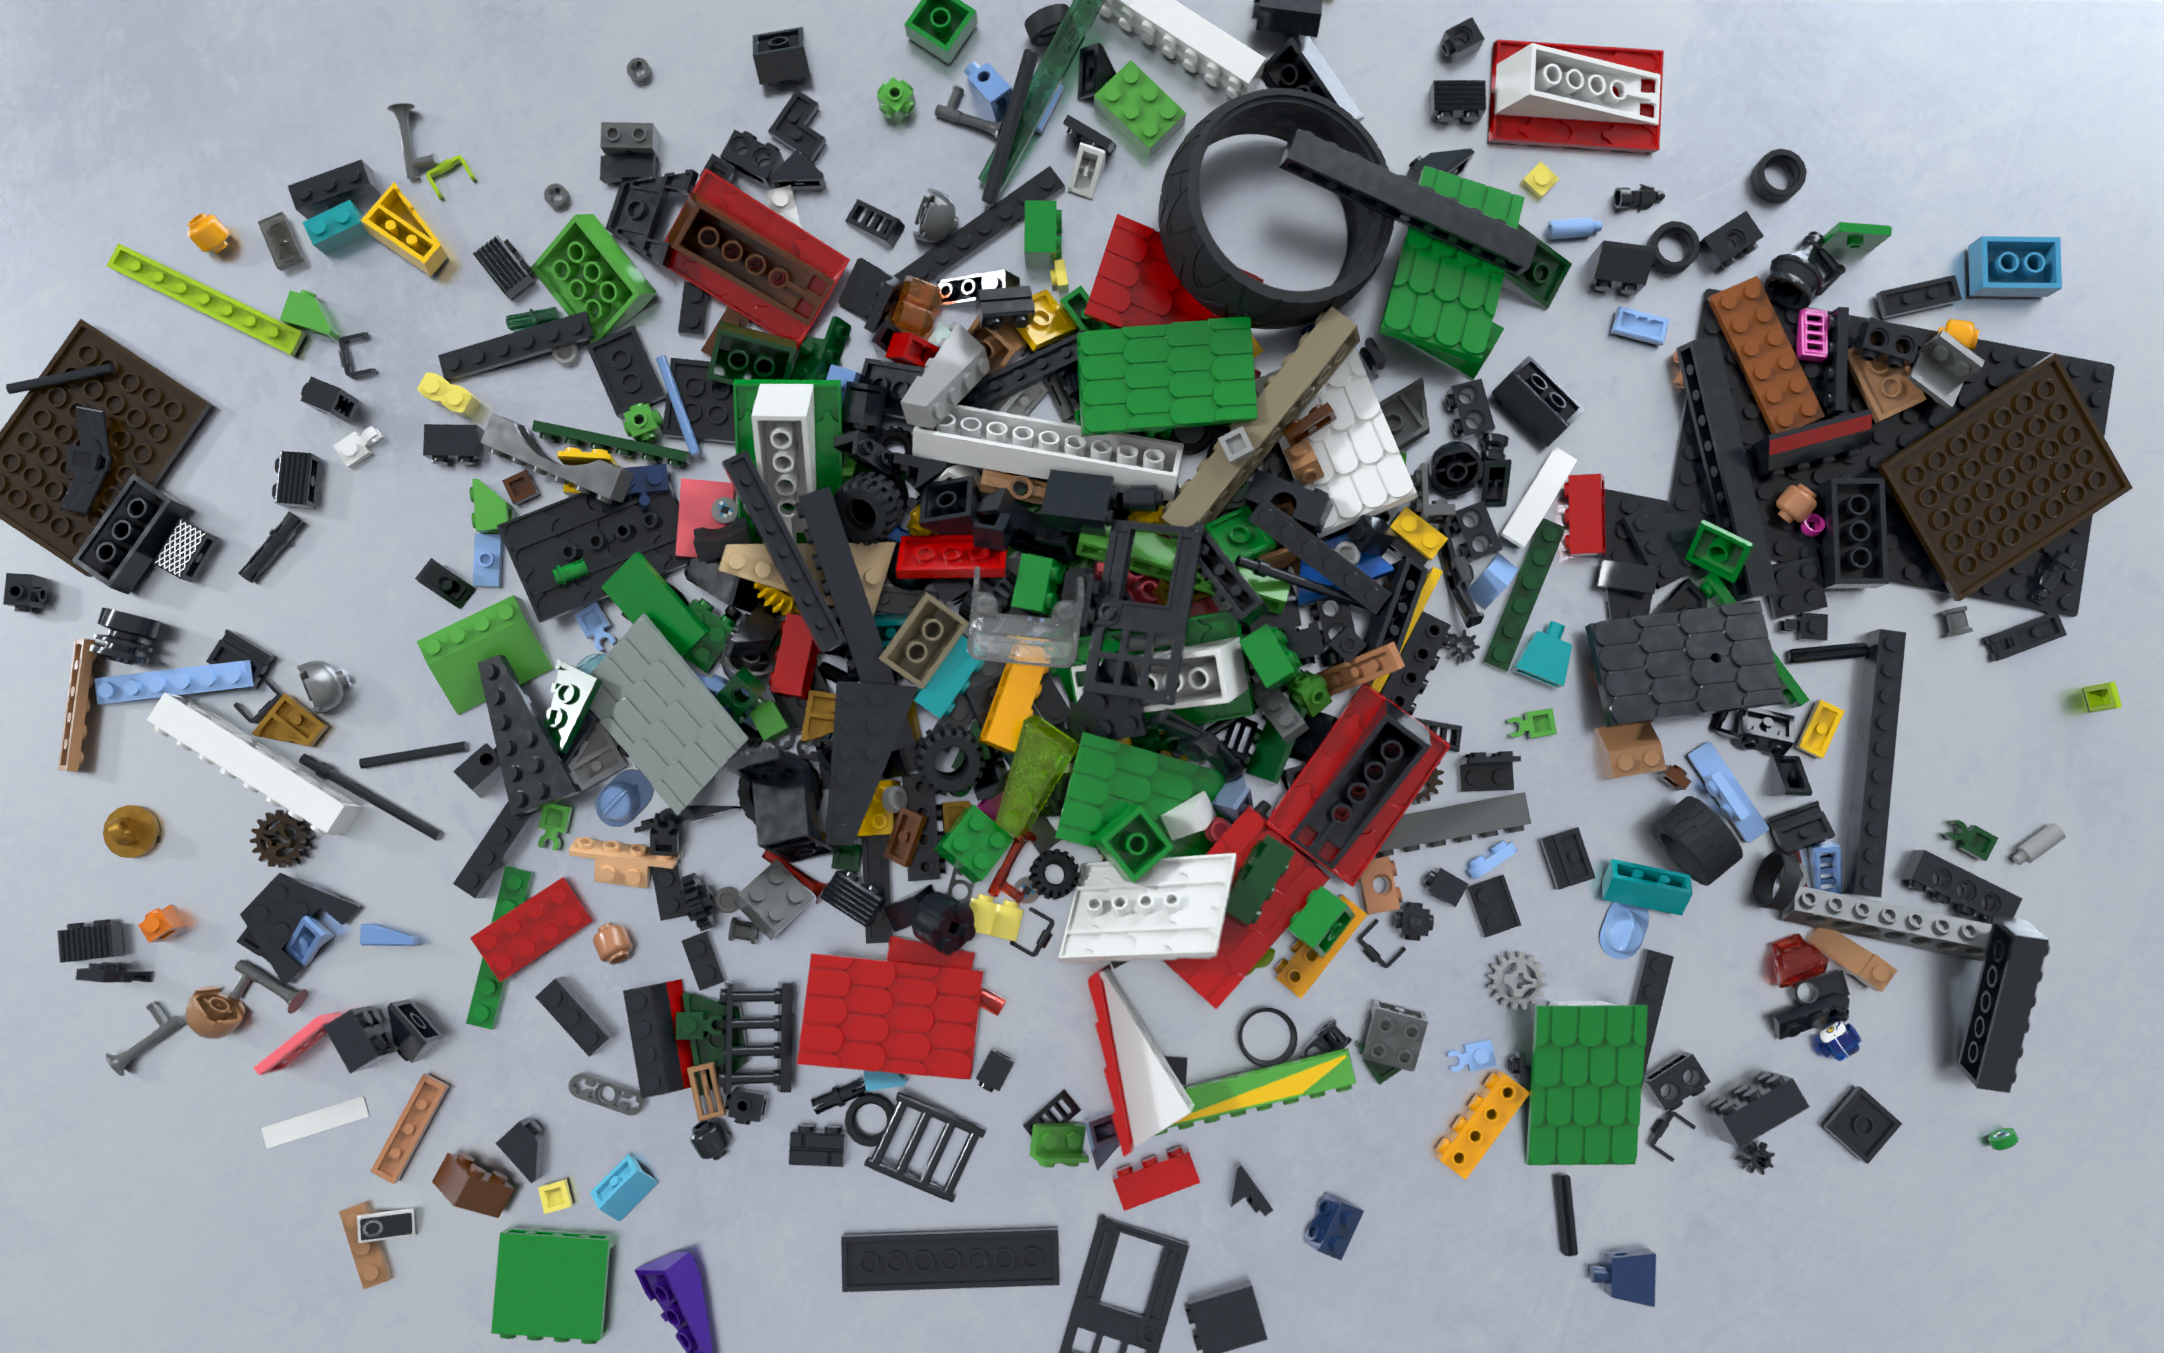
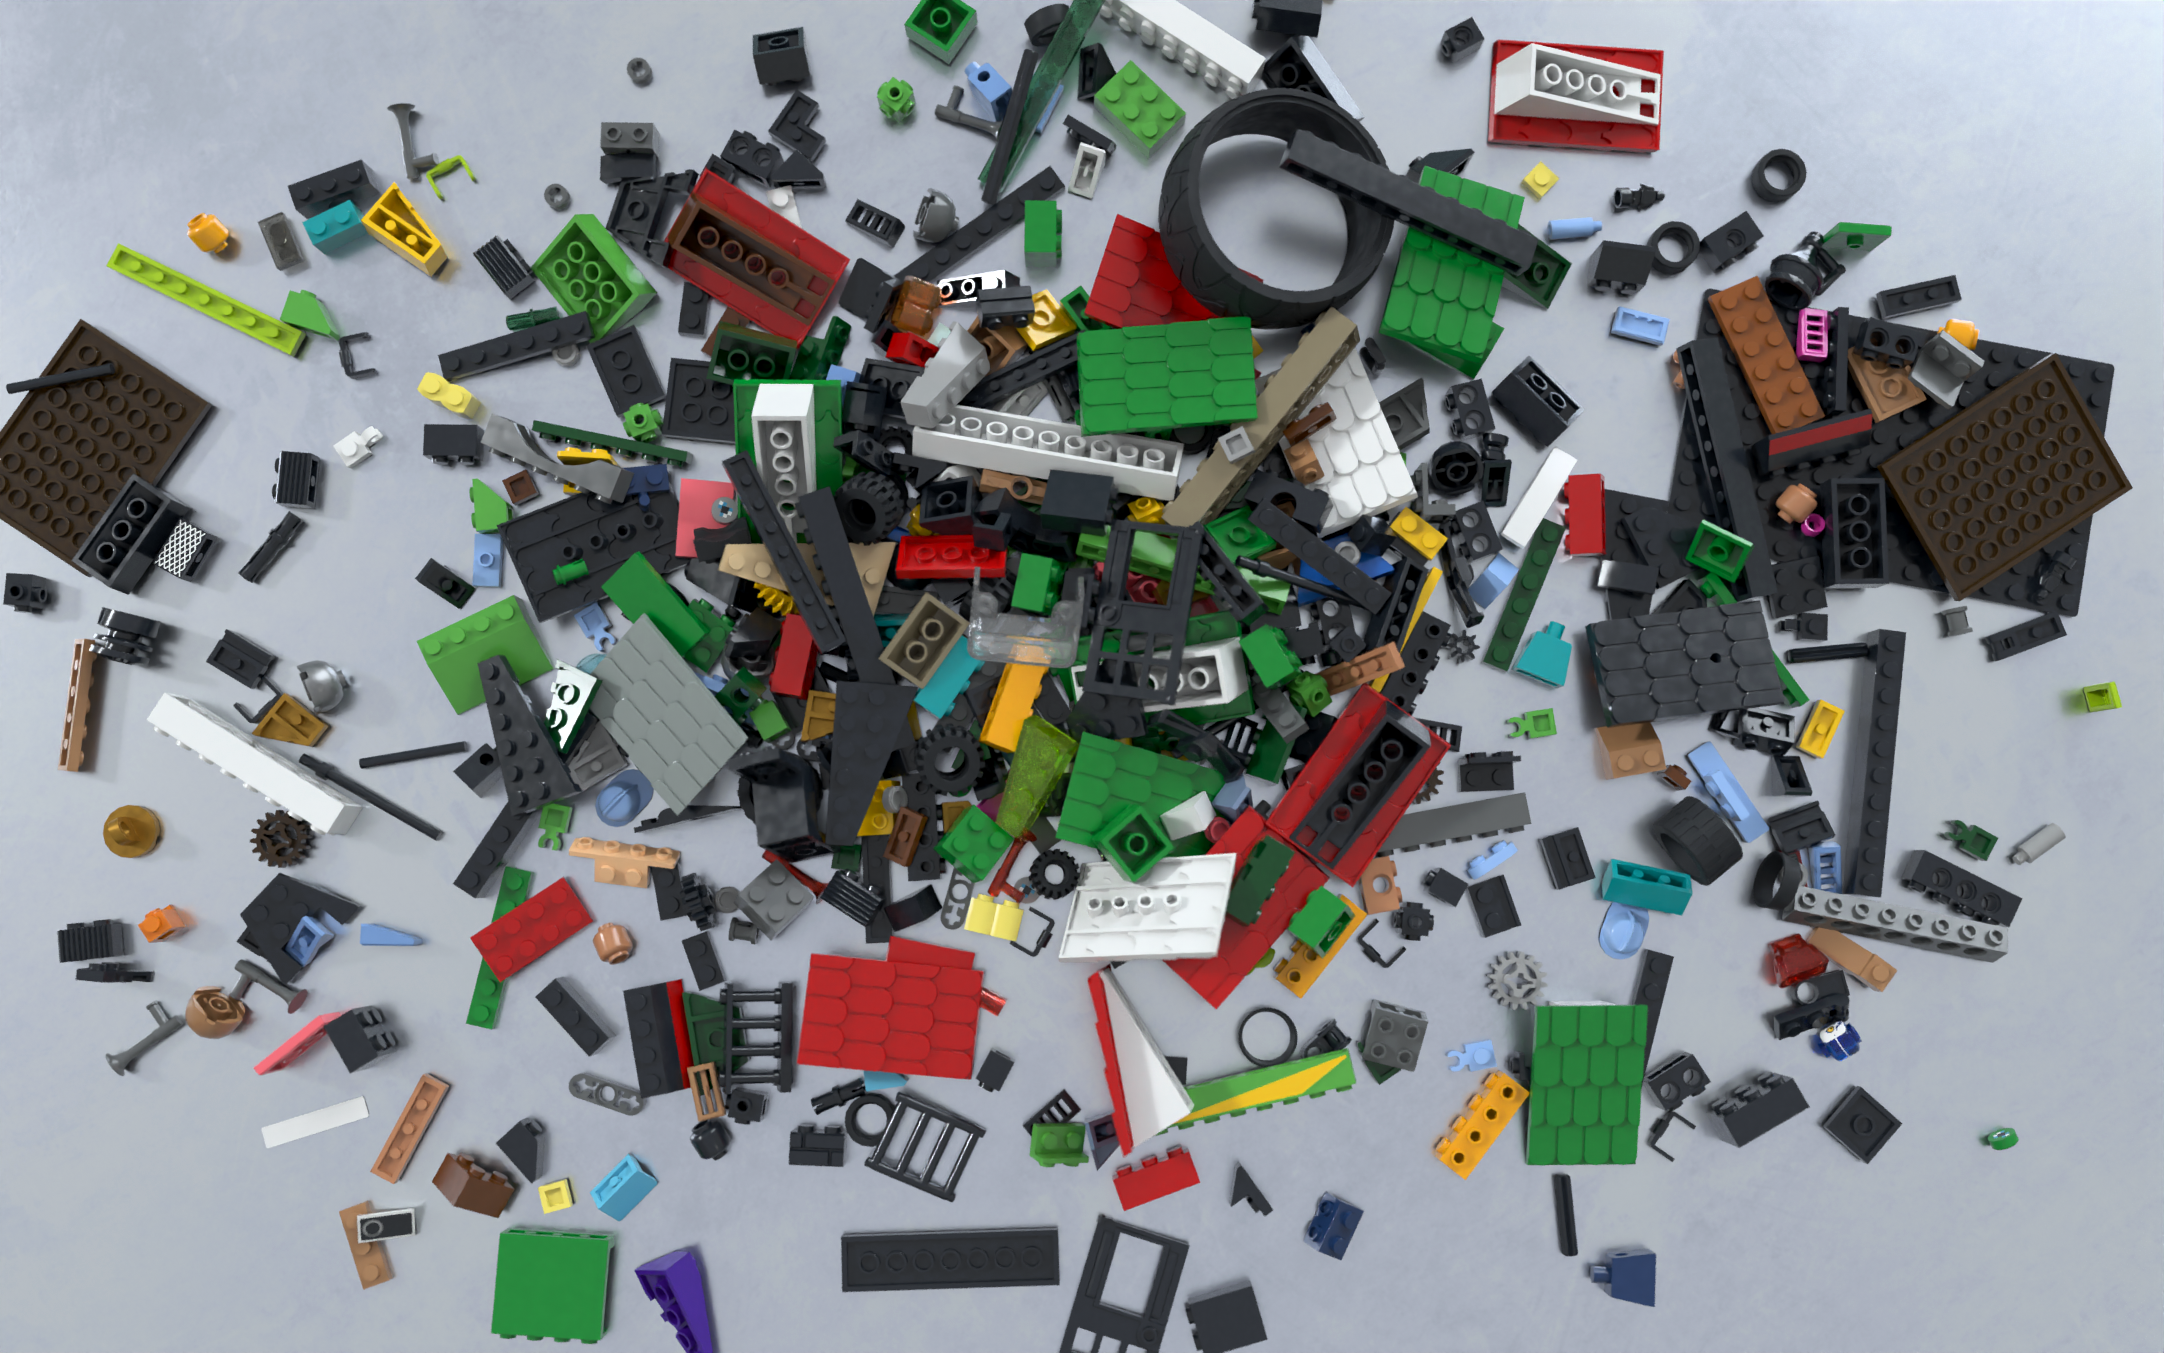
(89, 460): black plate -> none
(174, 681): light blue plate -> none
(328, 399): black brick -> none
(411, 1031): black slope -> none
(663, 838): black plate -> none
(678, 405): medium blue bar -> none
(693, 1025): dark green plate -> none
(944, 923): black brick -> none
(1059, 276): light yellow plate -> none
(1143, 498): black brick -> none
(1457, 99): black brick -> none
(1750, 1153): black gear -> none
(2003, 1004): black brick -> none
(2015, 266): dark azure brick -> none

